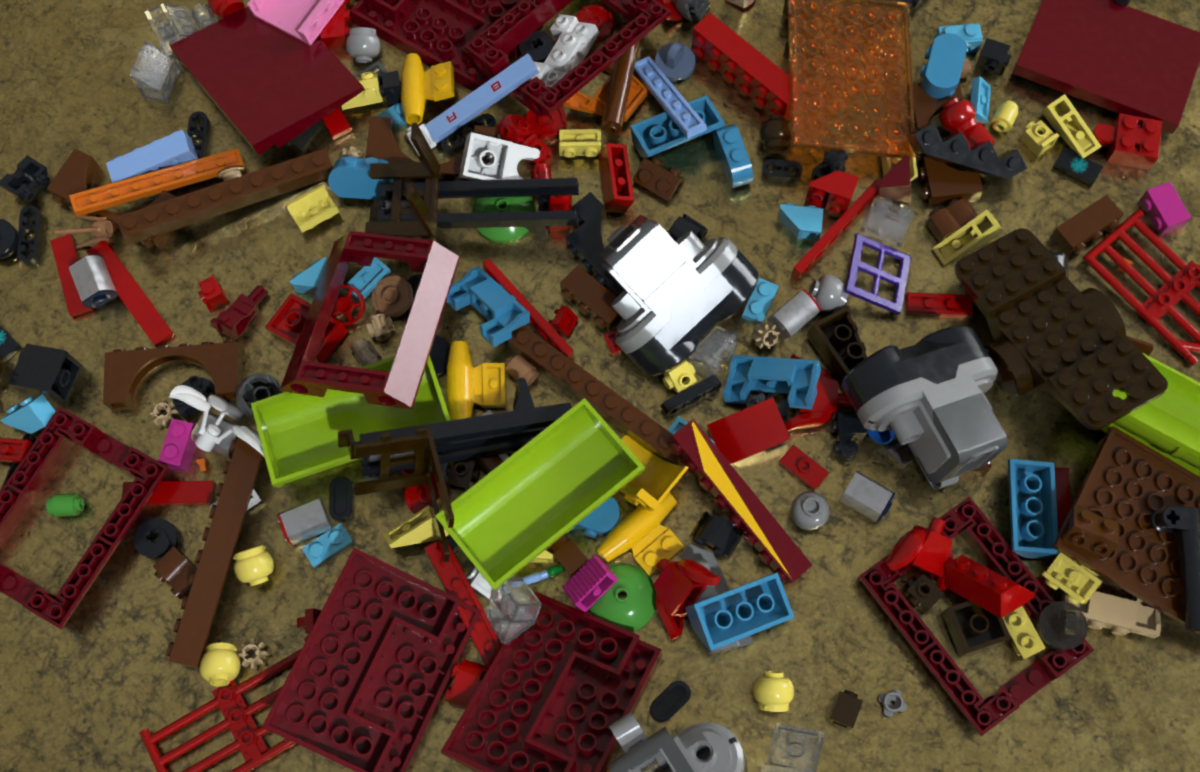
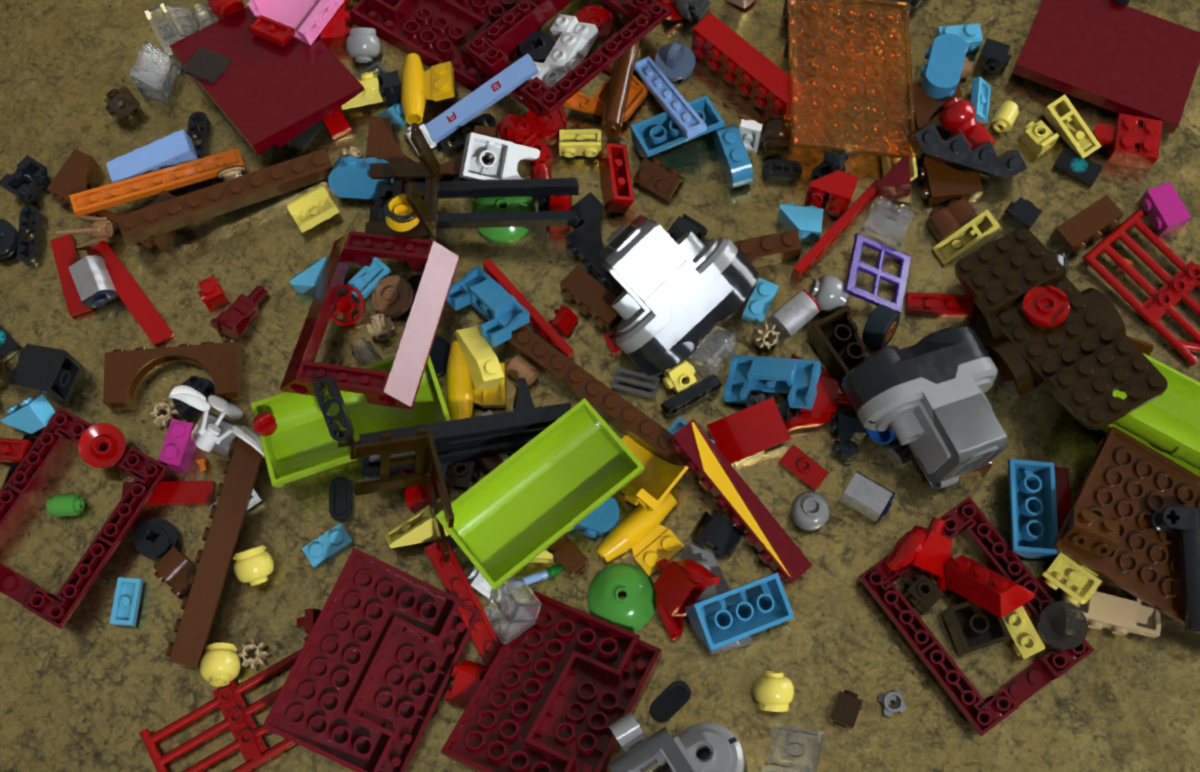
(94, 437): none -> red dish
(126, 601): none -> medium azure plate
(128, 105): none -> dark brown brick
(206, 65): none -> clear smoke piece
(254, 389): dark grey cylinder -> none
(264, 424): none -> red tile
(272, 30): none -> red plate
(289, 321): red slope -> none
(305, 521): flat silver piece -> none
(343, 413): none -> black beam
(399, 214): none -> yellow piece
(480, 359): none -> light yellow slope
(590, 583): dark pink brick -> none
(638, 375): none -> flat silver tile
(750, 133): none -> white plate
(771, 248): none -> reddish brown brick
(880, 326): none -> black wheel
(1021, 214): none -> black brick
(1045, 306): none -> red tile

